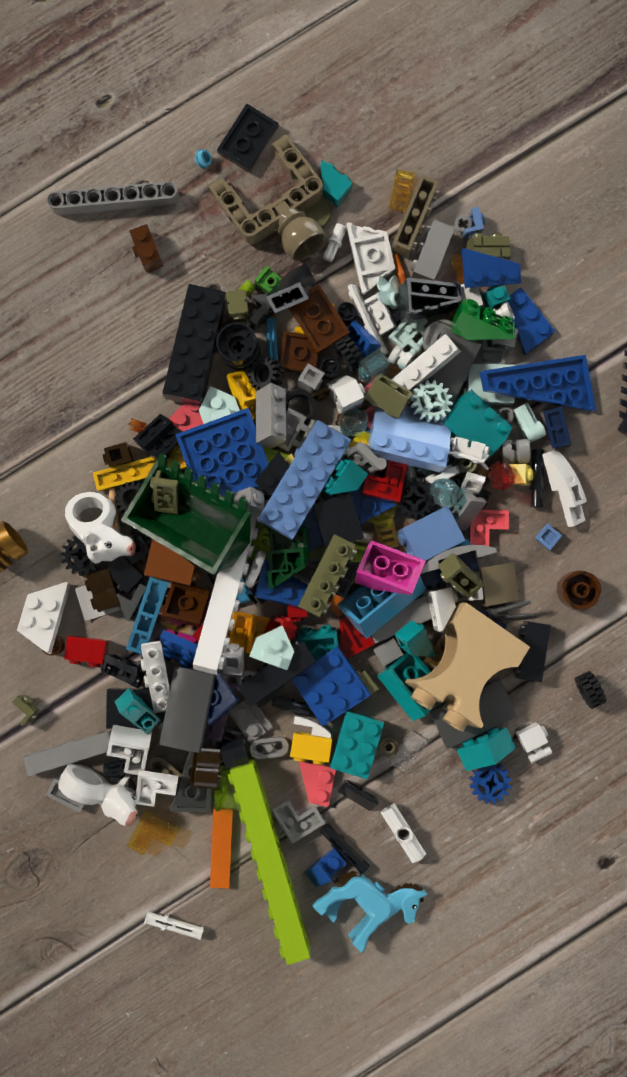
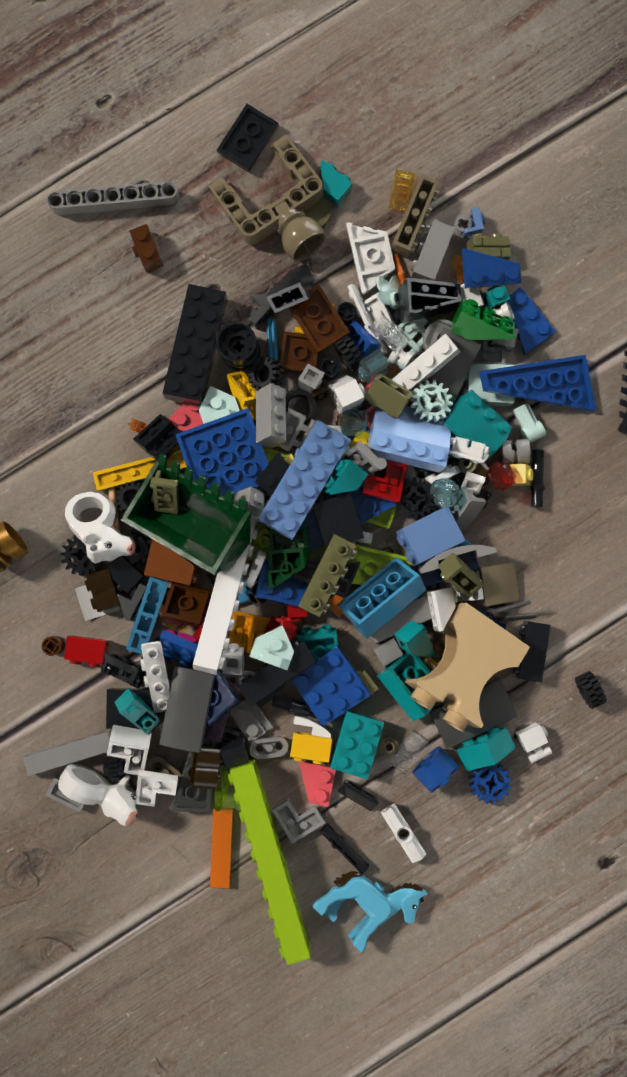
(26, 705): olive bracket -> none
(43, 615): white wing -> none
(112, 451): dark brown brick -> none
(152, 827): clear yellow plate -> none
(152, 917): white pin -> none
(203, 158): medium azure plate -> none
(238, 306): olive brick -> none
(249, 287): lime hinge -> none
(263, 279): bright green brick -> none
(323, 869): blue slope -> none
(334, 242): white axle -> none
(351, 639): red wing -> none
(388, 569): dark pink slope -> none
(389, 332): none -> clear slope
(395, 543): clear yellow slope -> none
(435, 769): none -> blue brick
(484, 522): coral plate -> none
(508, 411): light grey plate -> none
(548, 536): medium blue plate -> none
(557, 428): dark blue hinge -> none
(564, 480): white slope -> none
(586, 597): reddish brown brick -> none

